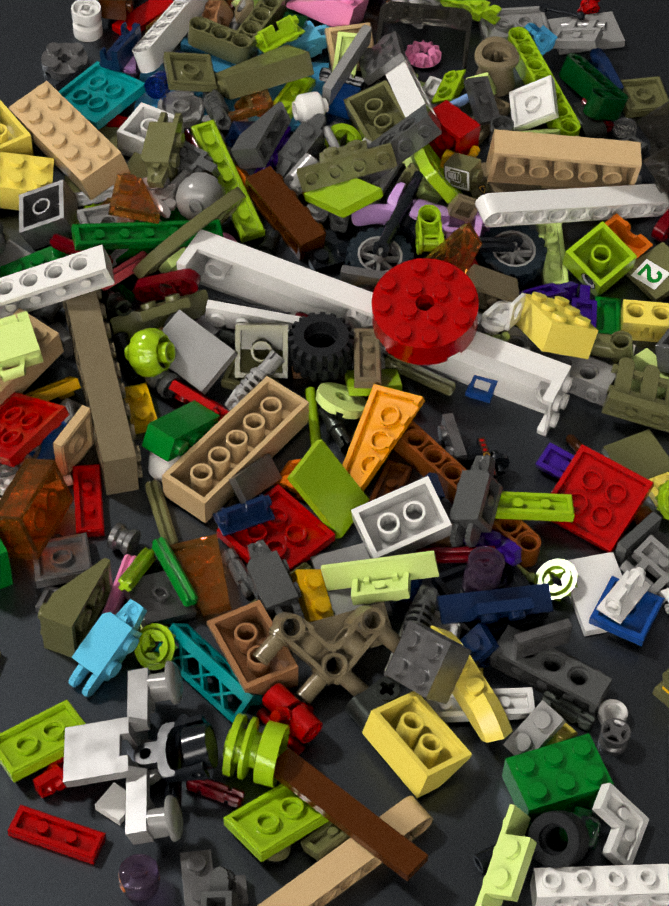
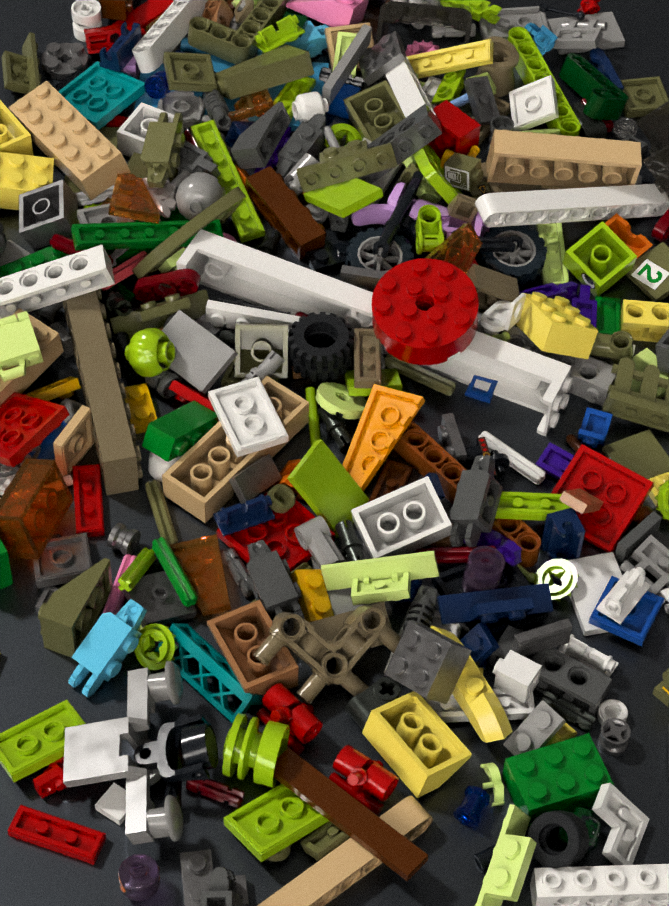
(22, 71): none -> olive bracket
(99, 37): none -> red piece
(248, 416): none -> white tile
(282, 498): none -> olive tile
(316, 538): none -> light grey piece
(351, 545): none -> pearl dark grey pin
(363, 778): none -> red pin
(438, 32): none -> light grey axle
(452, 58): none -> light yellow tile
(472, 806): none -> clear blue bush
(493, 773): none -> yellowish green piece
(516, 460): none -> white axle
(516, 675): none -> white brick
(563, 534): none -> dark blue hinge
(581, 501): none -> medium nougat tile
(589, 656): none -> white hinge
(594, 427): none -> blue bracket

